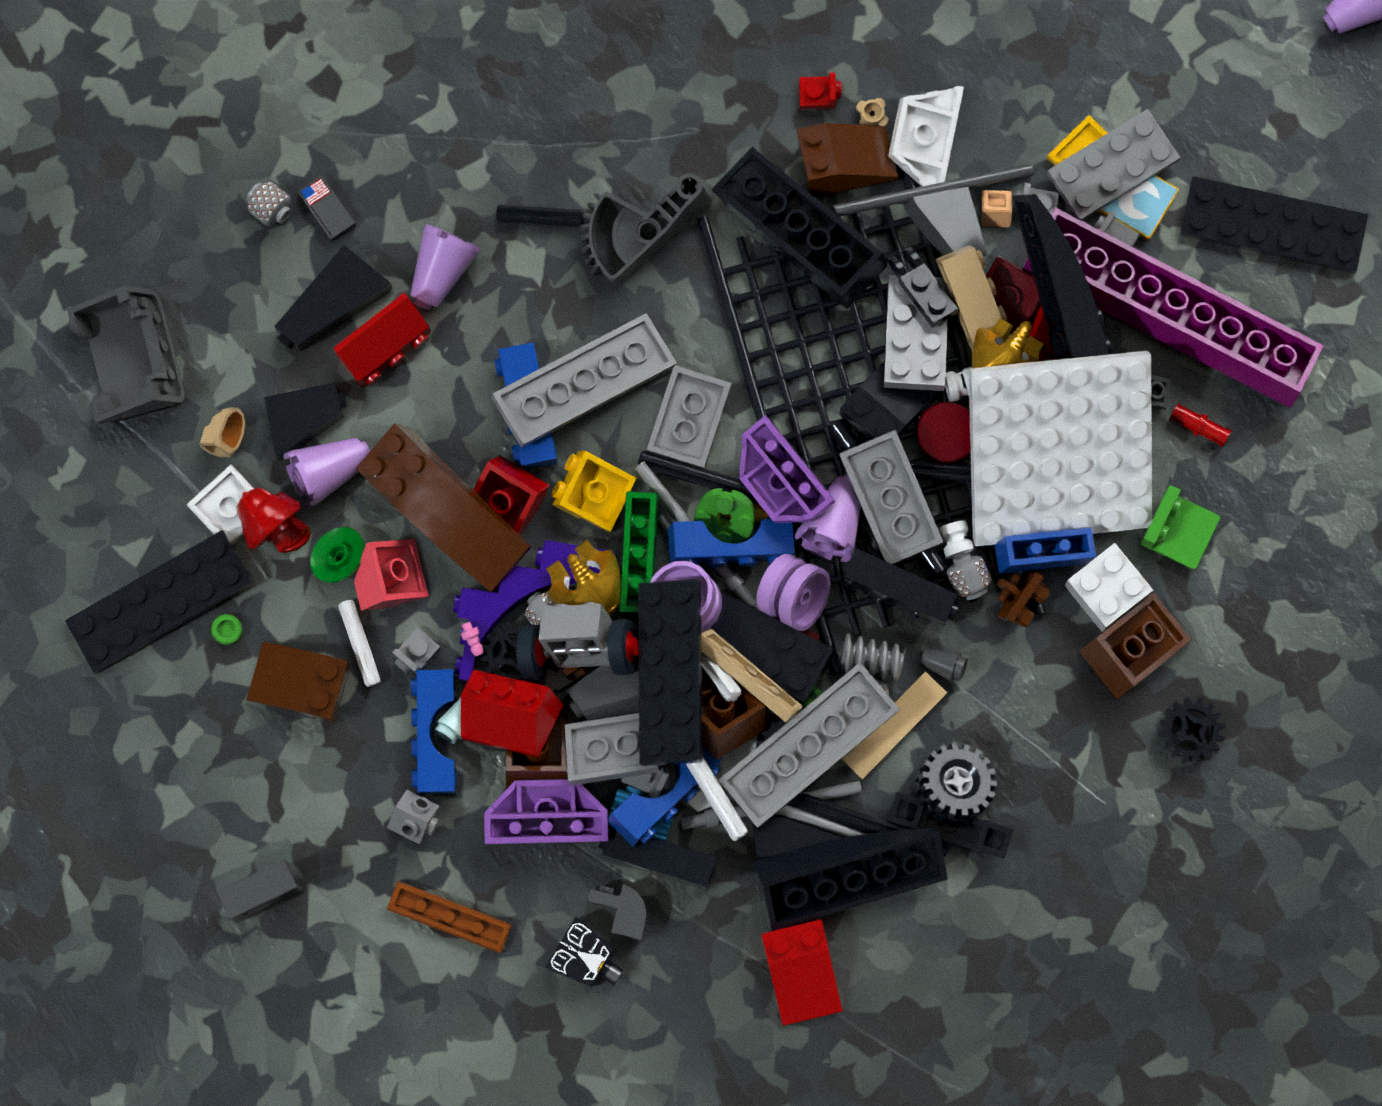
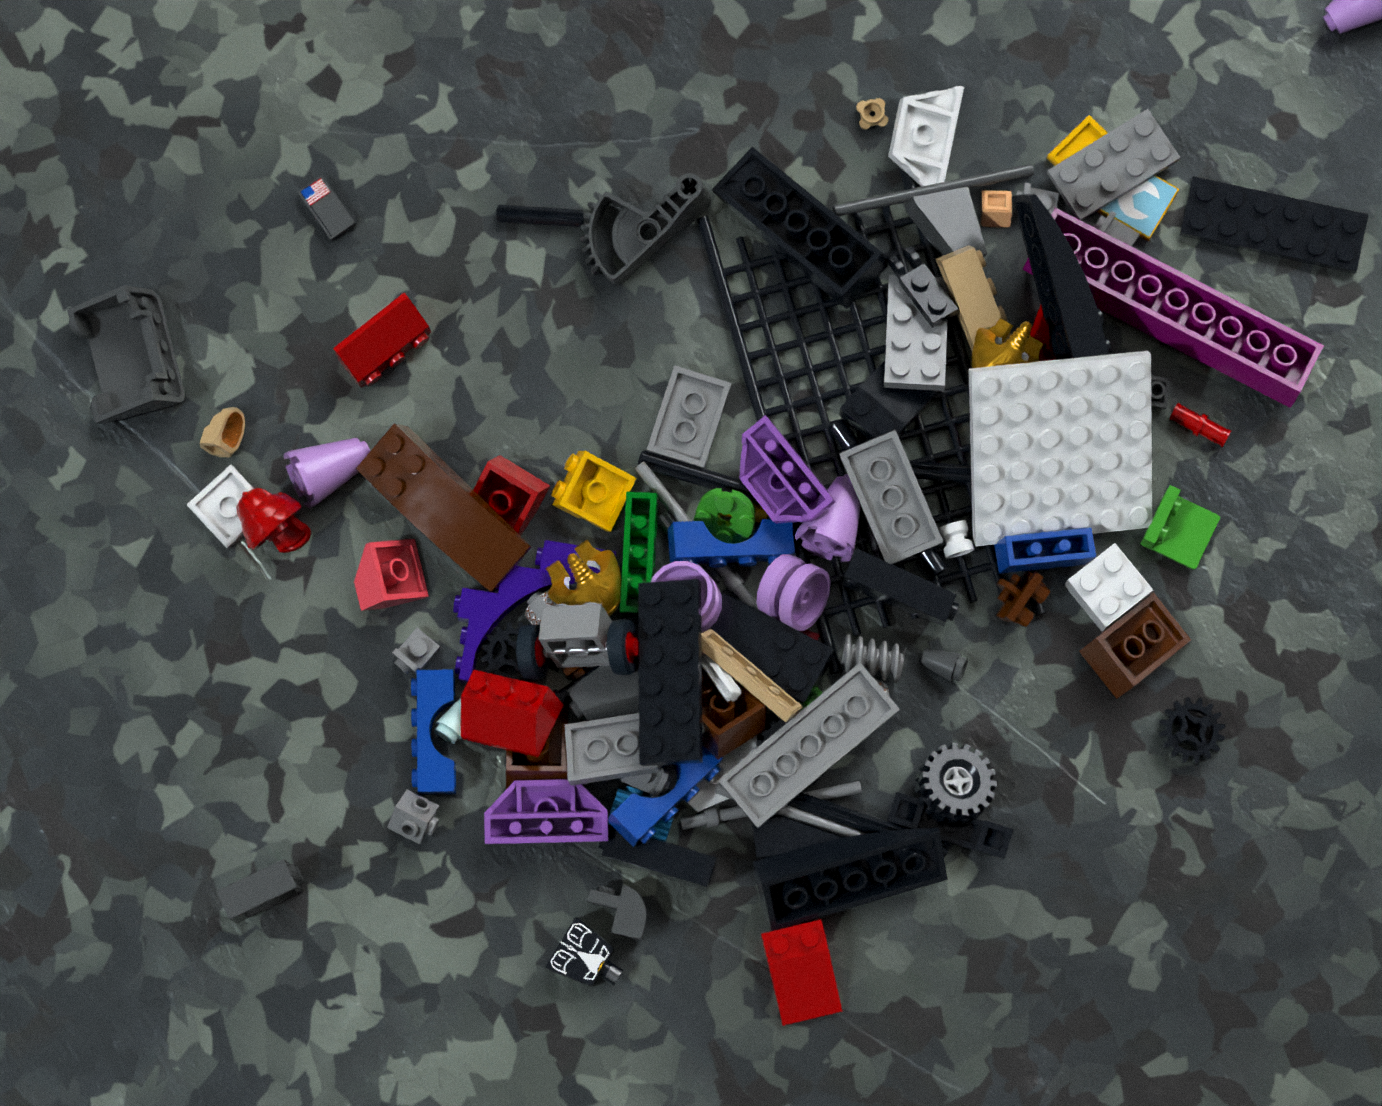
(159, 601): black plate -> none
(227, 629): bright green tile -> none
(269, 203): light grey head -> none
(299, 681): reddish brown slope -> none
(303, 415): black slope -> none
(332, 298): black slope -> none
(337, 555): green dish -> none
(359, 643): white axle -> none
(439, 265): lavender cone -> none
(449, 917): dark orange tile -> none
(471, 635): bright pink piece -> none
(513, 365): blue arch -> none
(583, 380): light grey plate -> none
(718, 800): white axle -> none
(819, 92): red bracket -> none
(844, 157): reddish brown slope -> none
(913, 708): tan tile -> none
(945, 432): dark red tile -> none
(954, 384): white wheel -> none
(969, 576): light grey head -> none
(1014, 290): dark red tile -> none

